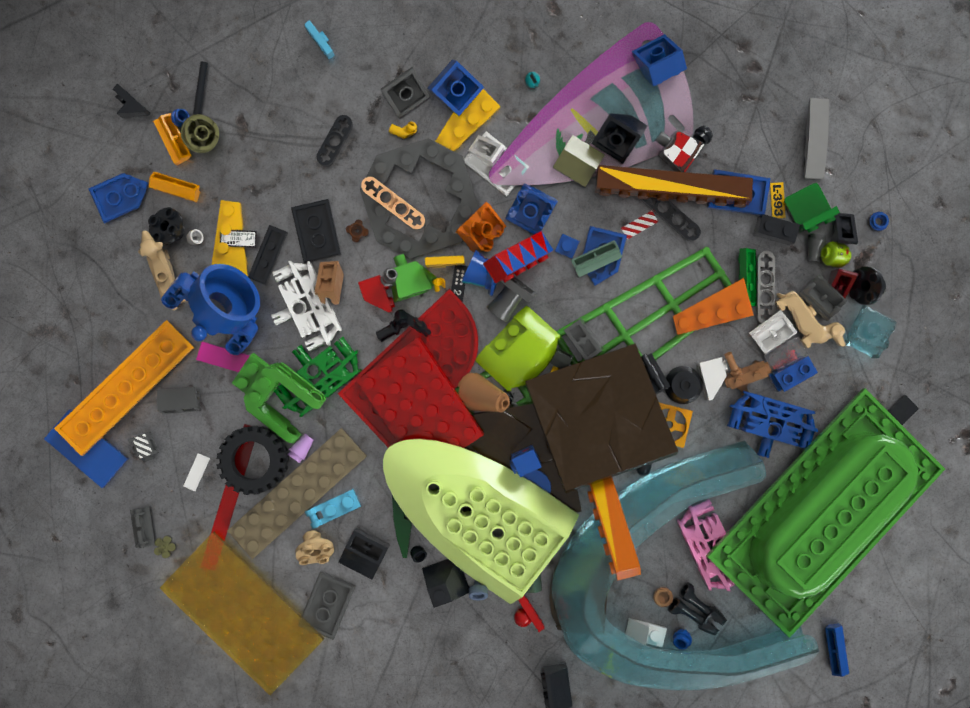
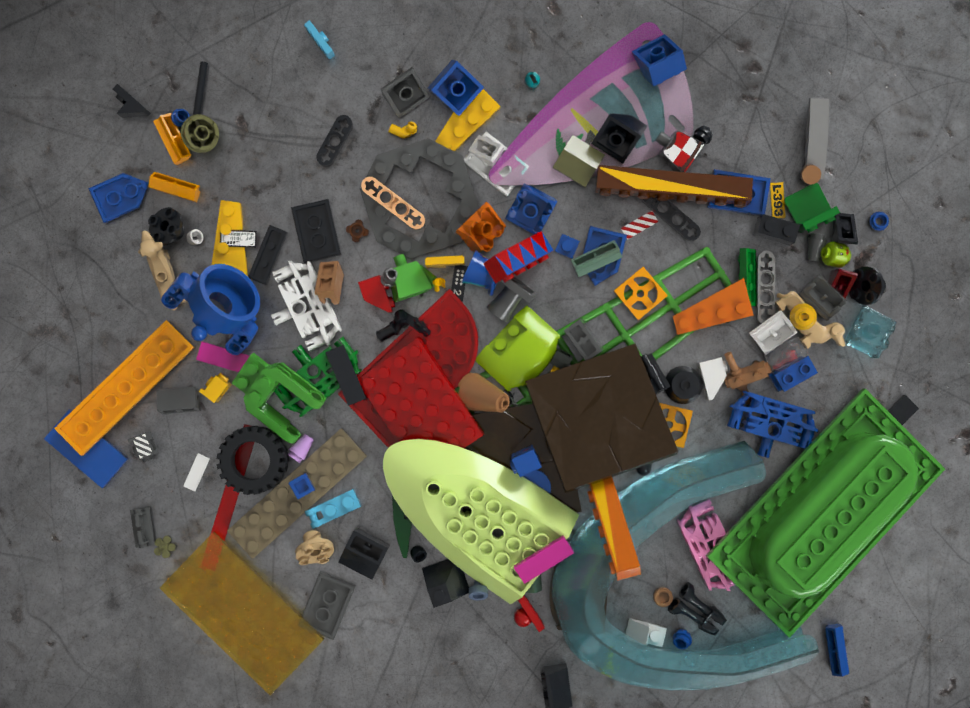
(216, 387): none -> yellow brick
(302, 486): none -> blue plate
(346, 375): none -> black tile
(543, 559): none -> dark pink tile
(638, 314): none -> light orange piece
(796, 316): none -> yellow cone
(810, 174): none -> medium nougat tile

